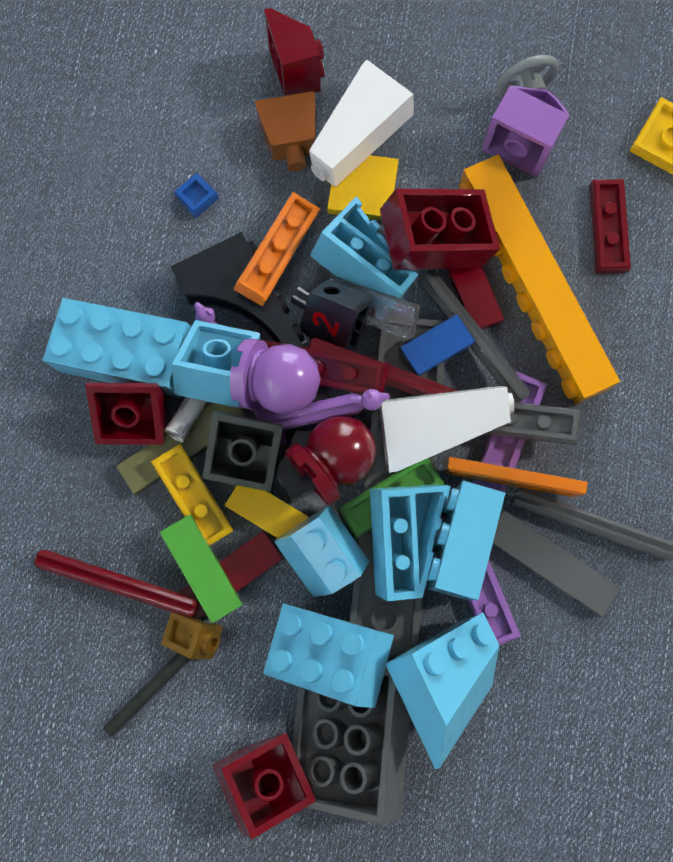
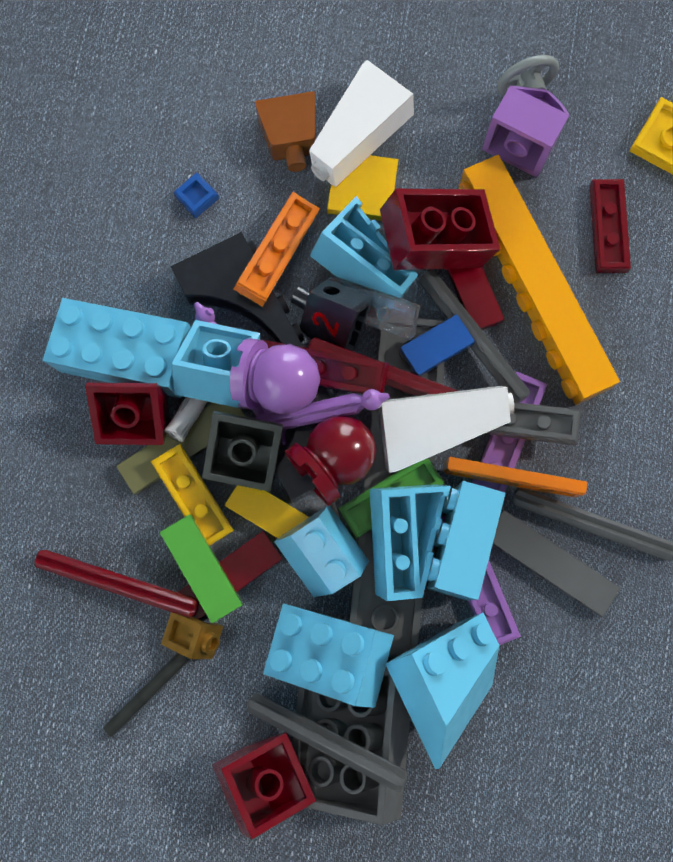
(294, 53): dark red slope -> none
(328, 742): none -> dark grey axle

